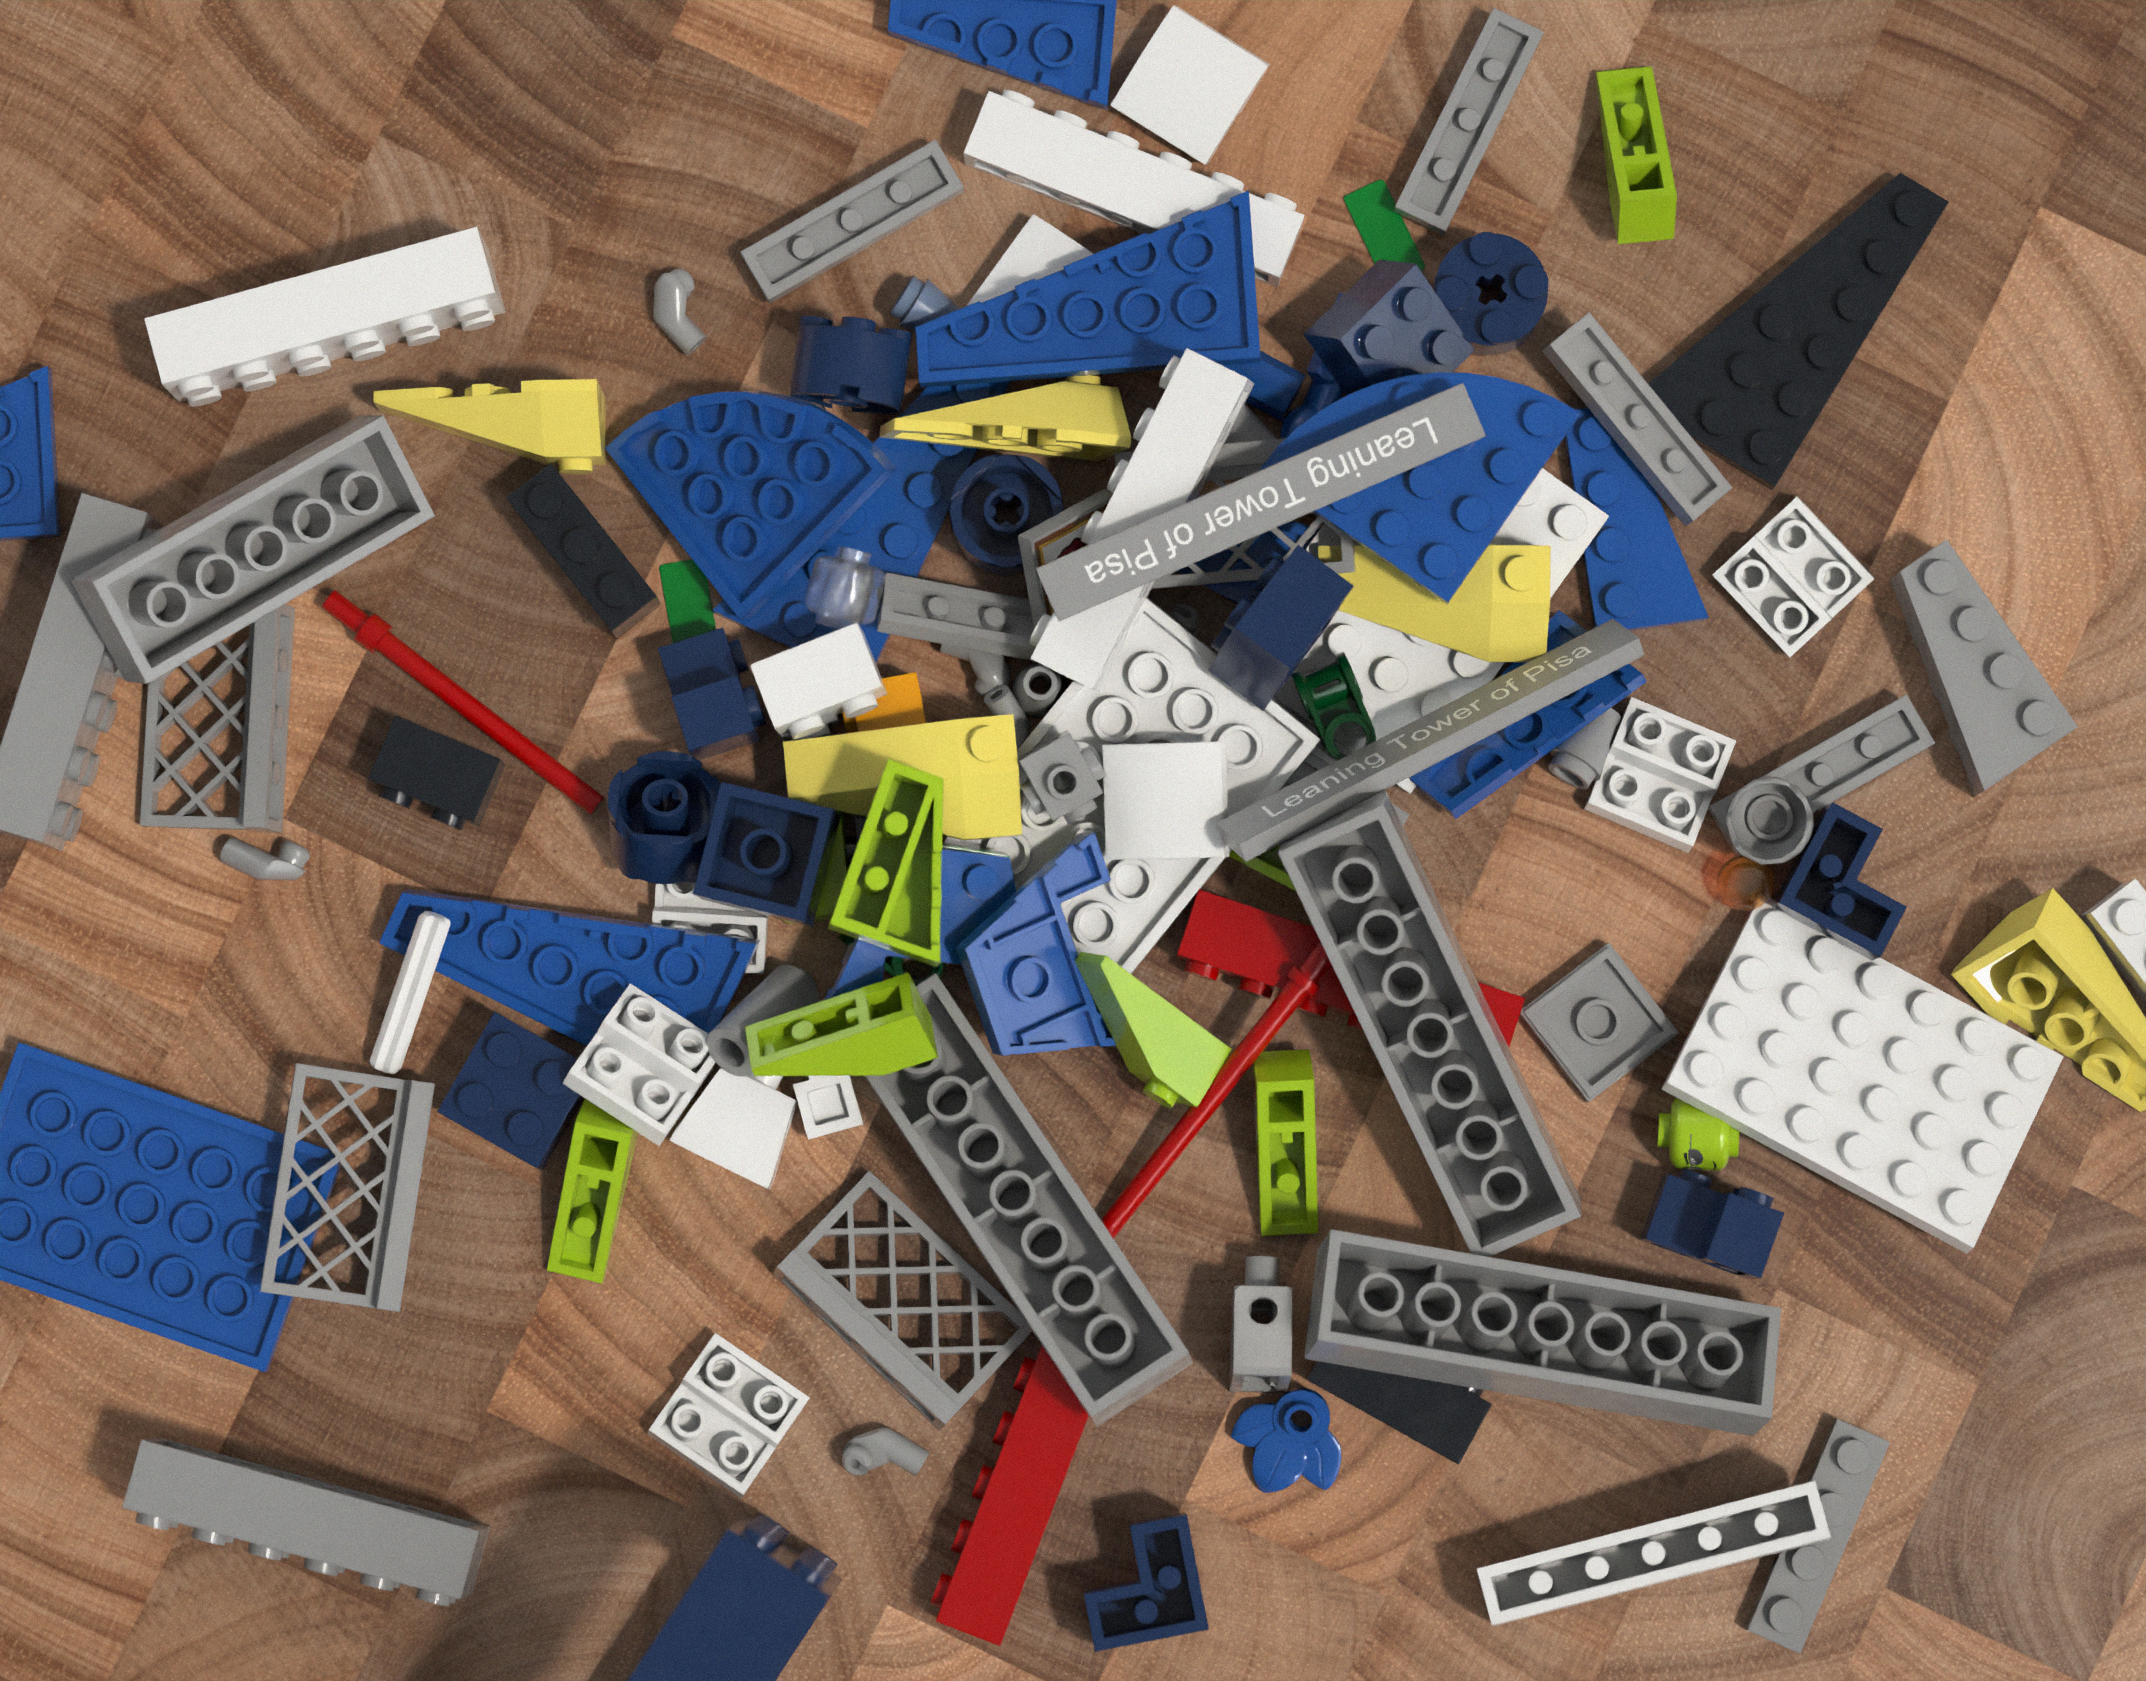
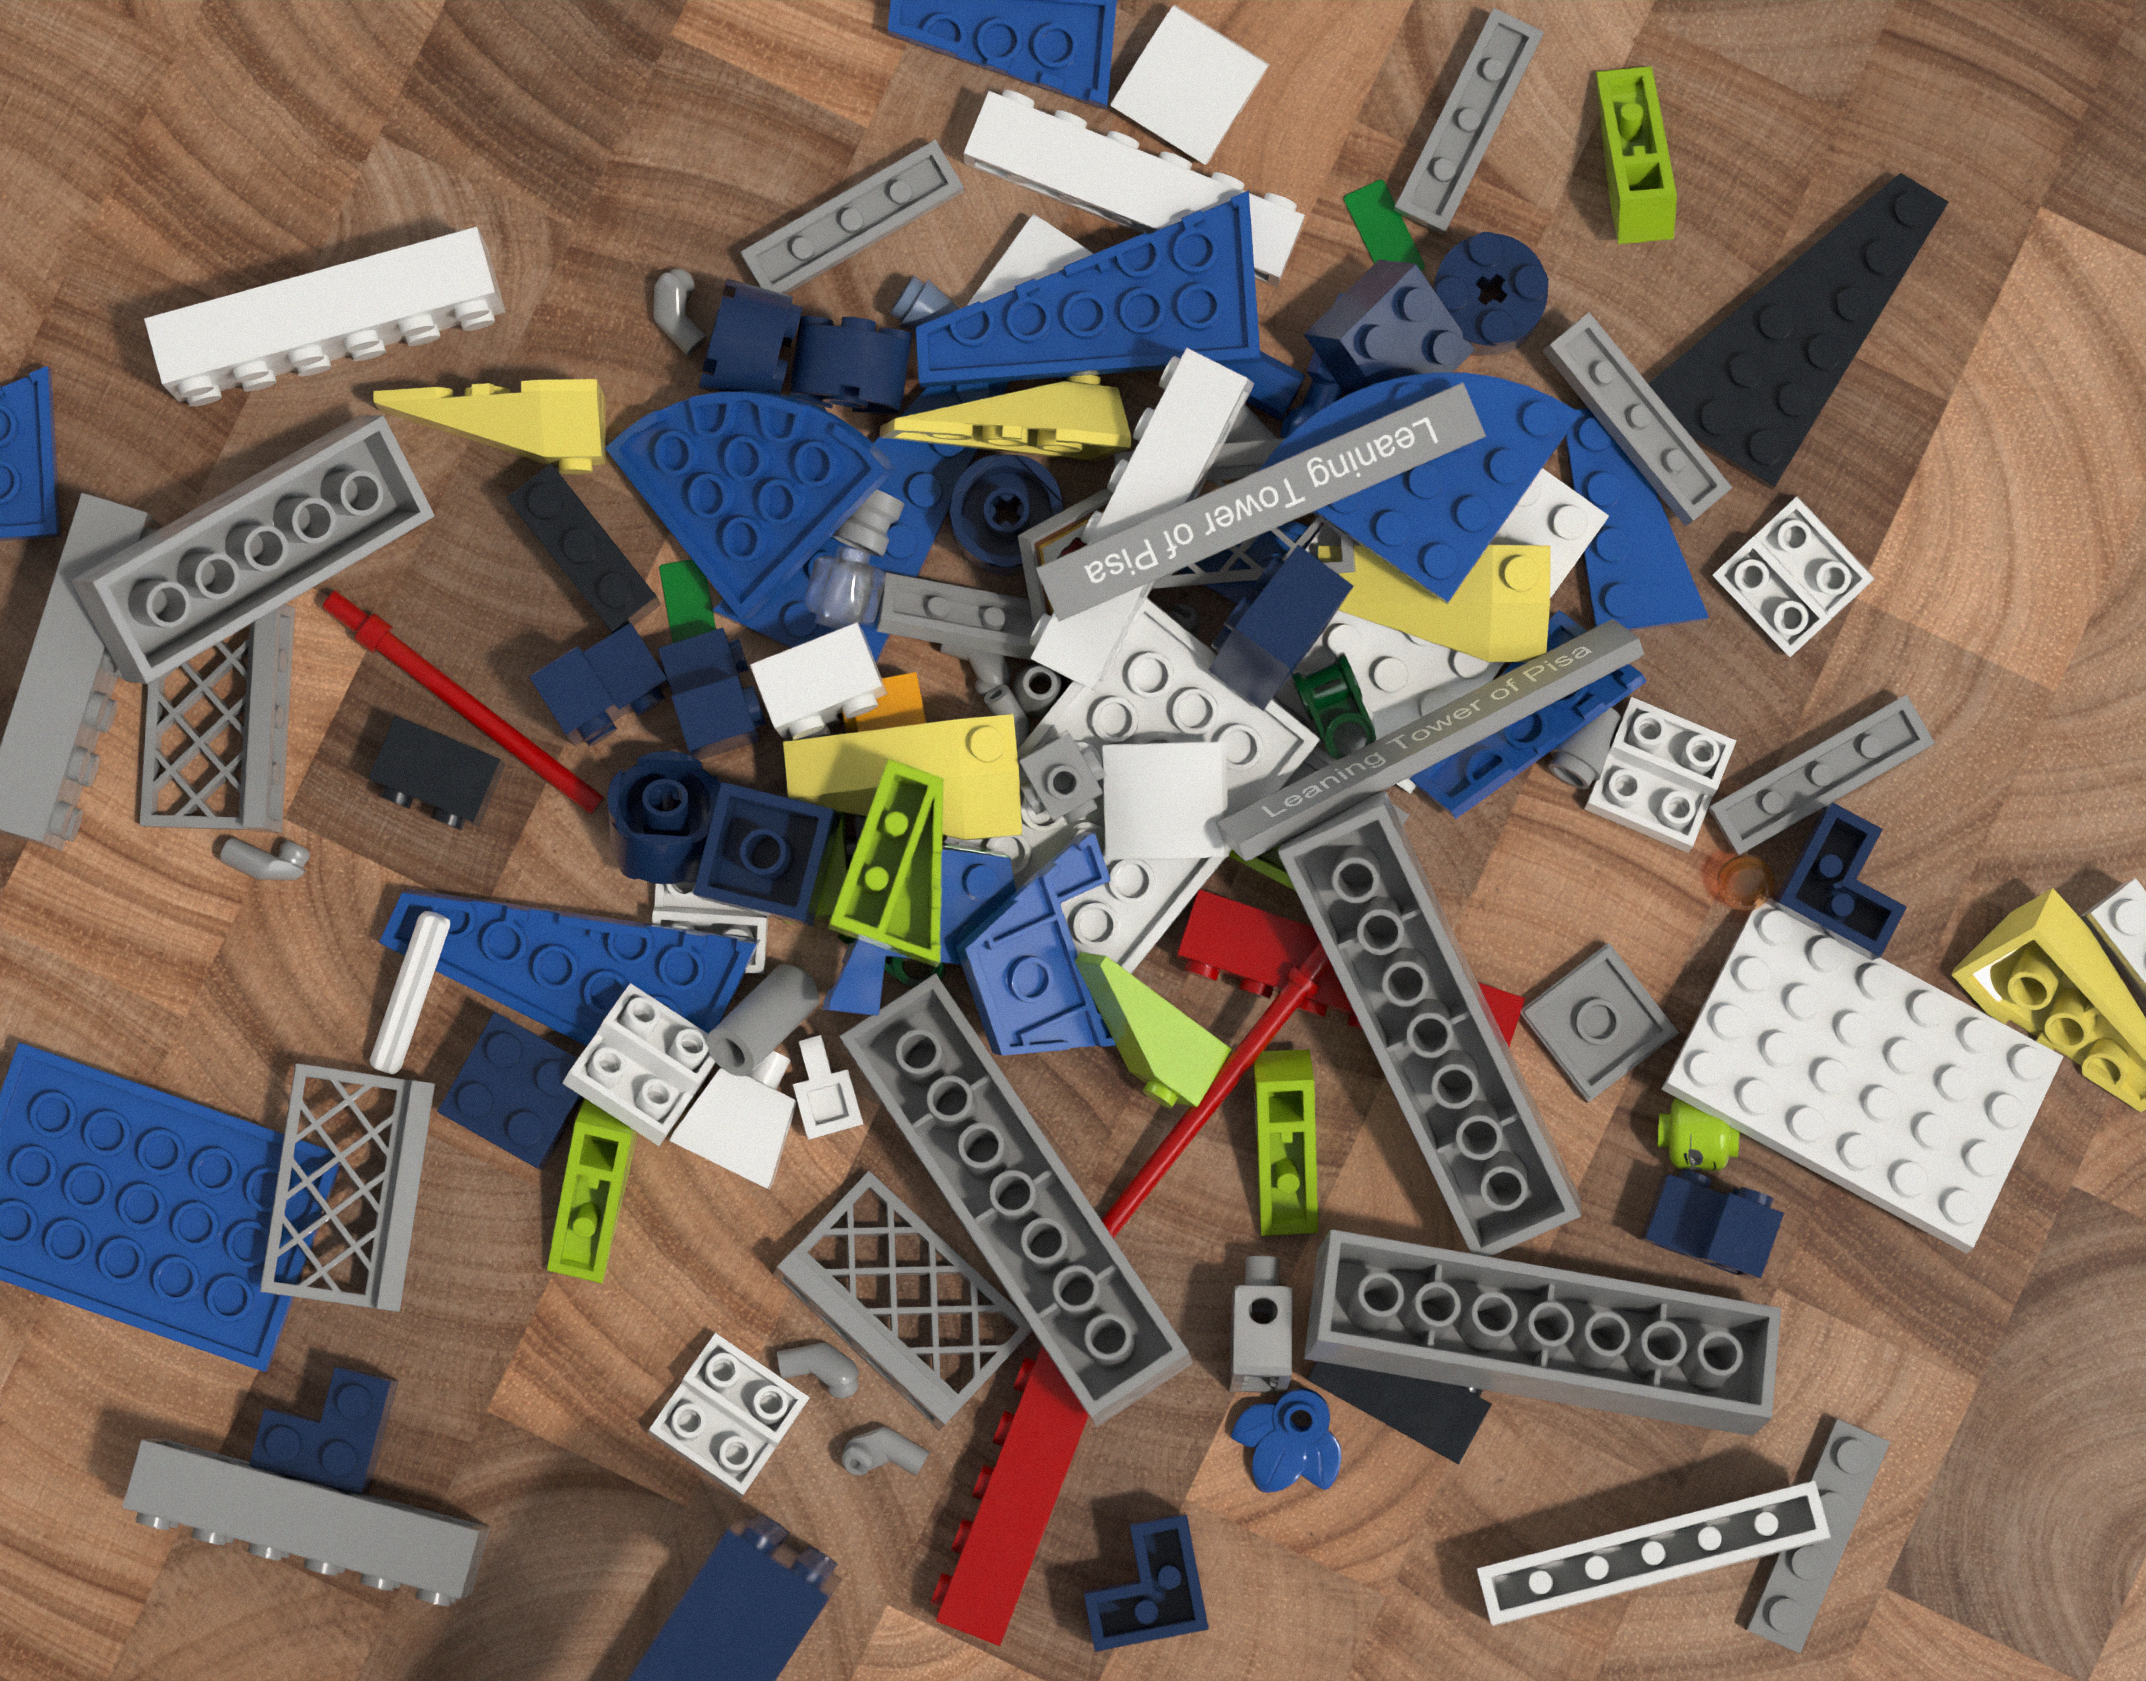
(339, 1447): none -> dark blue brick
(601, 685): none -> dark blue brick
(749, 340): none -> dark blue brick
(825, 1363): none -> light grey arm
(847, 1035): lime slope -> none
(870, 523): none -> light grey wheel
(1769, 821): light grey hair -> none
(1983, 678): light grey wedge -> none

